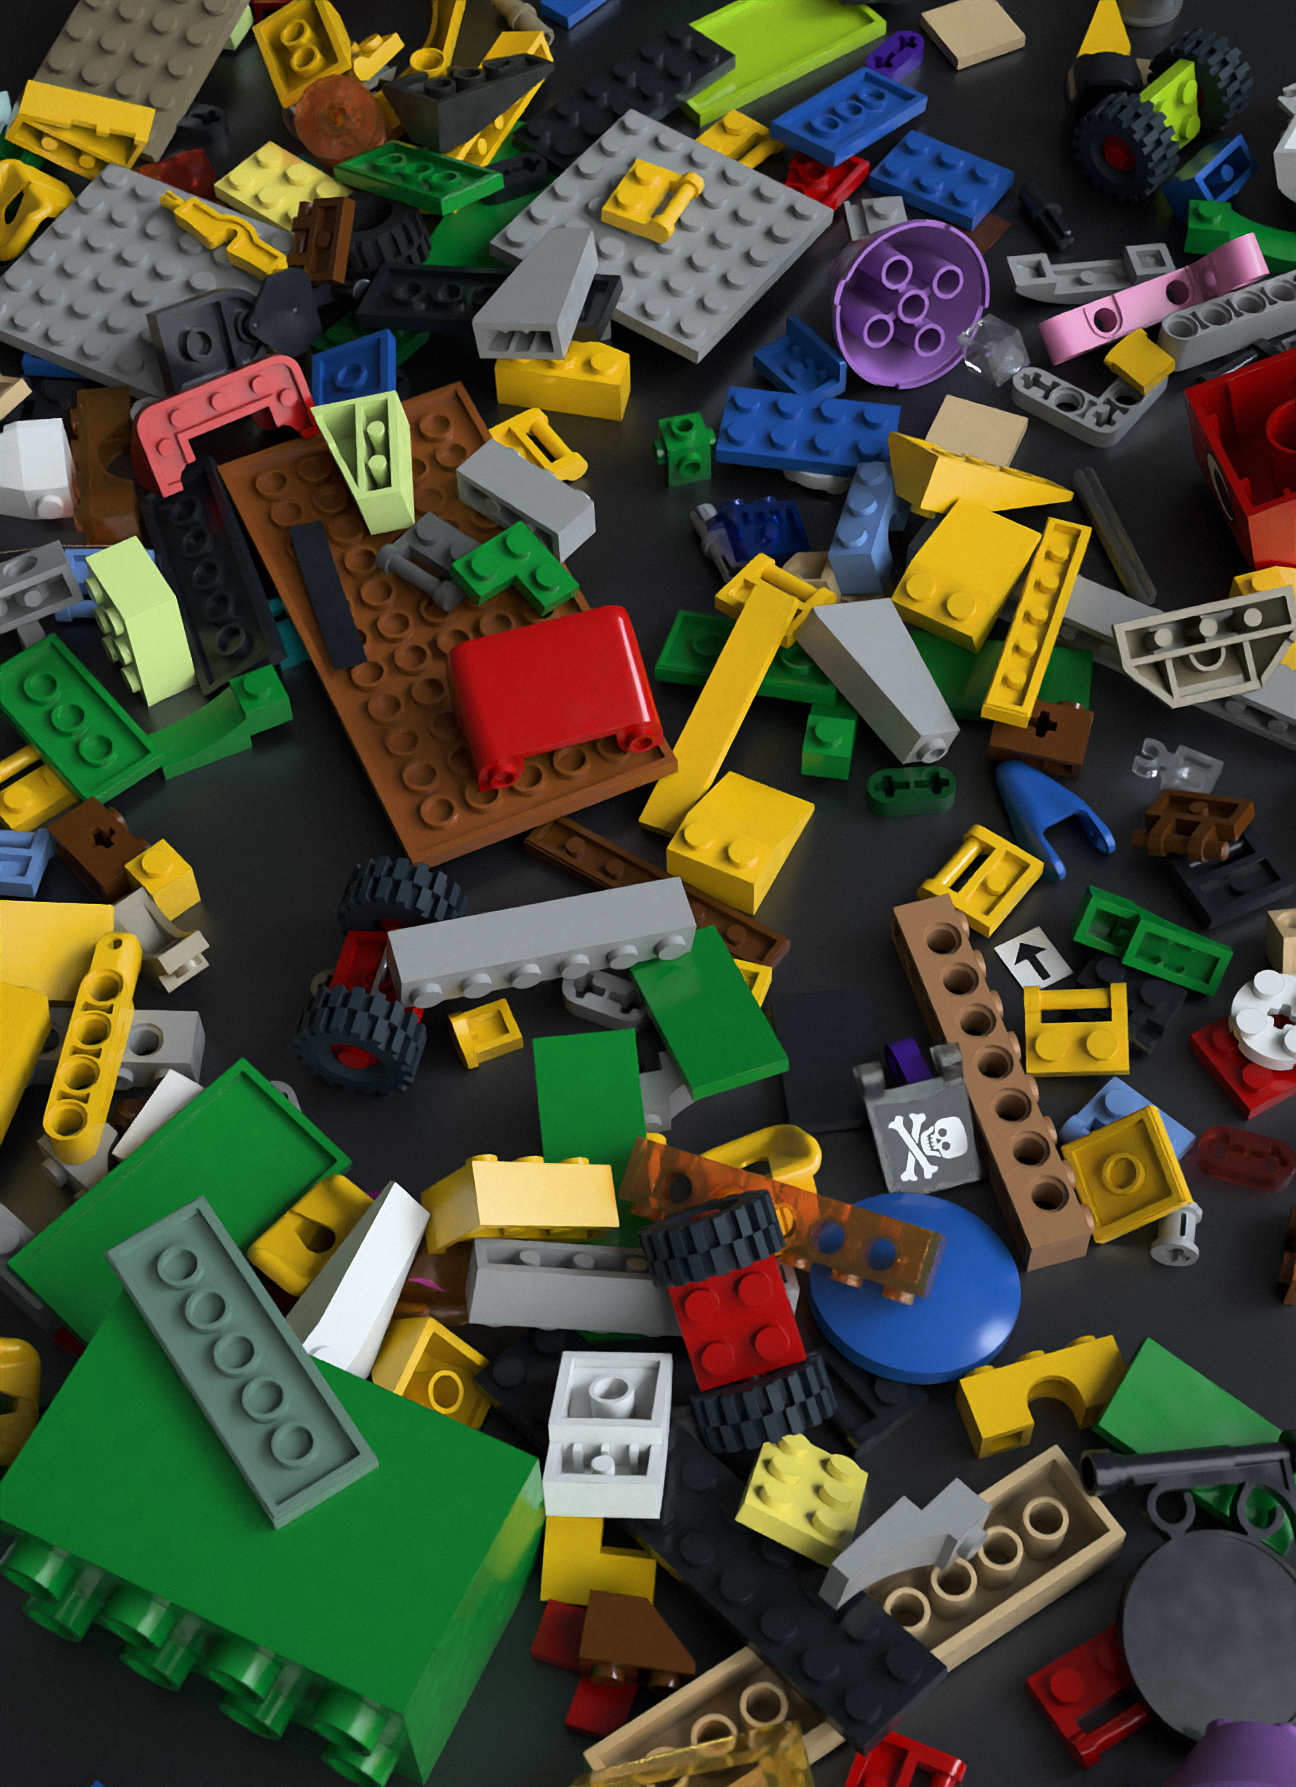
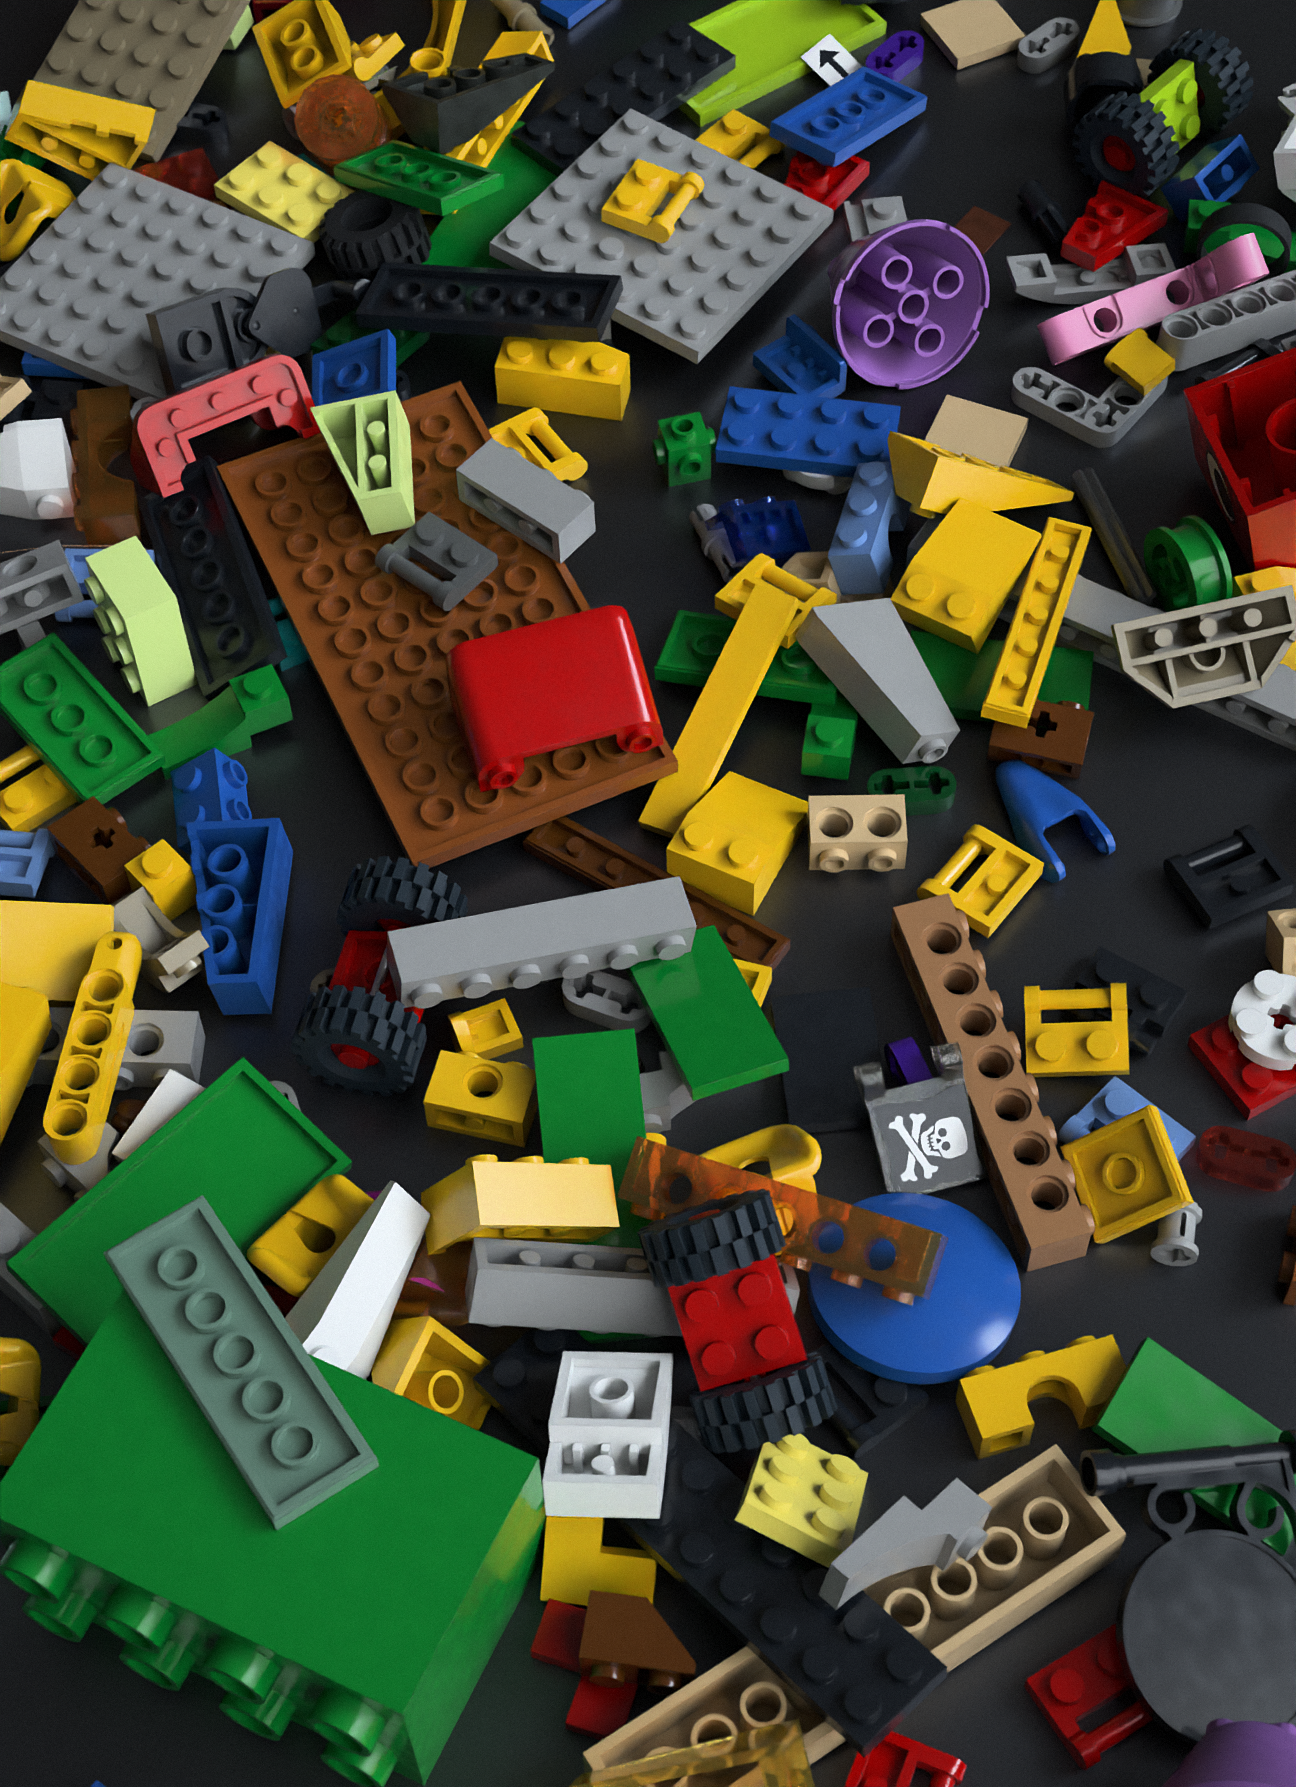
(208, 790): none -> blue bracket
(215, 229): yellow piece -> none
(241, 902): none -> blue wedge
(322, 239): reddish brown plate -> none
(327, 595): black sticker -> none
(500, 1117): none -> yellow brick
(519, 560): green plate -> none
(521, 177): black beam -> none
(540, 300): light grey slope -> none
(831, 60): none -> white sticker
(856, 824): none -> tan brick
(941, 180): blue plate -> none
(993, 350): clear brick -> none
(1033, 959): white sticker -> none
(1048, 45): none -> light grey beam
(1110, 224): none -> red wing
(1149, 941): green slope -> none
(1179, 771): clear plate -> none
(1187, 564): none -> green wheel
(1203, 816): reddish brown plate -> none
(1249, 214): none -> black tyre

